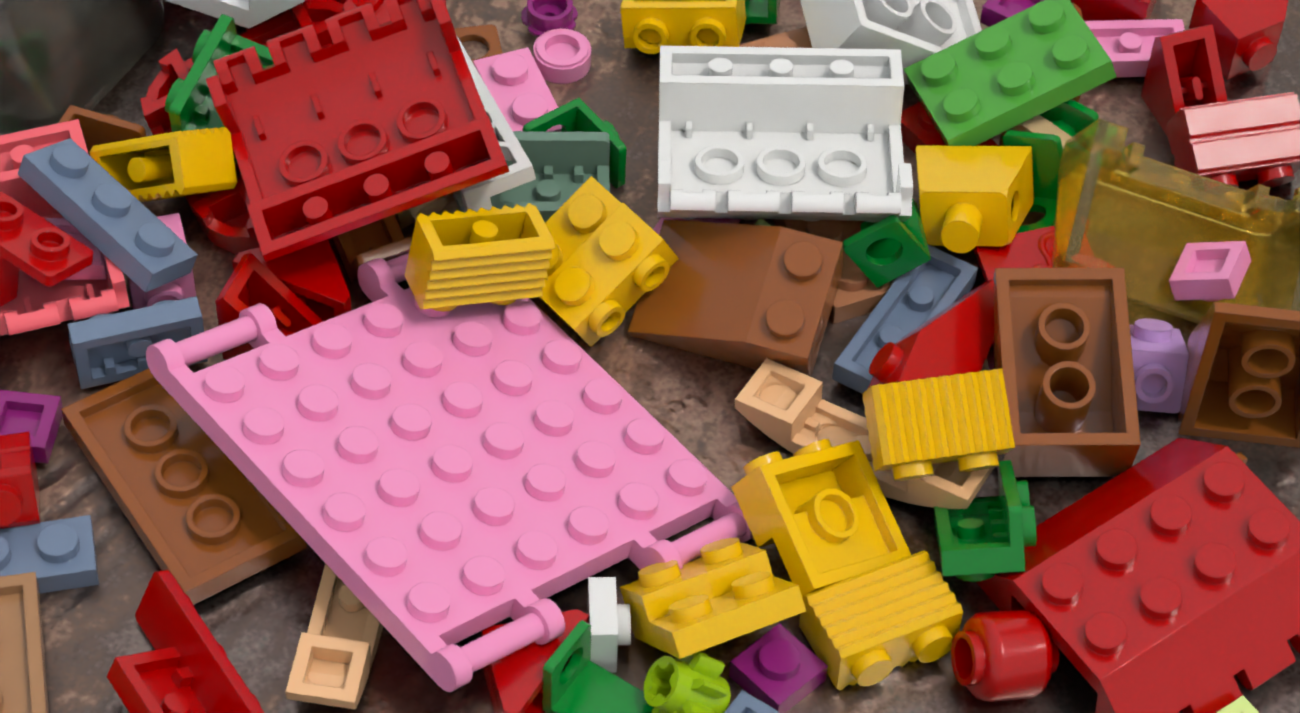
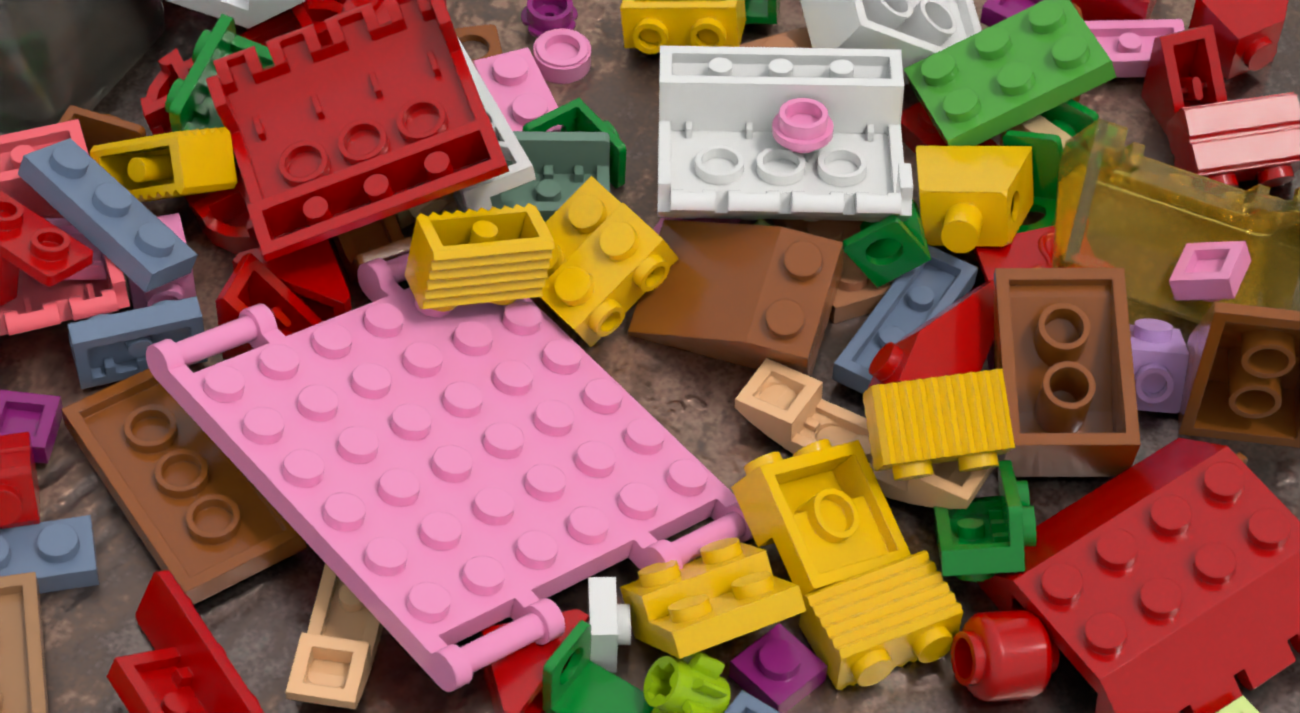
(802, 125): none -> bright pink plate

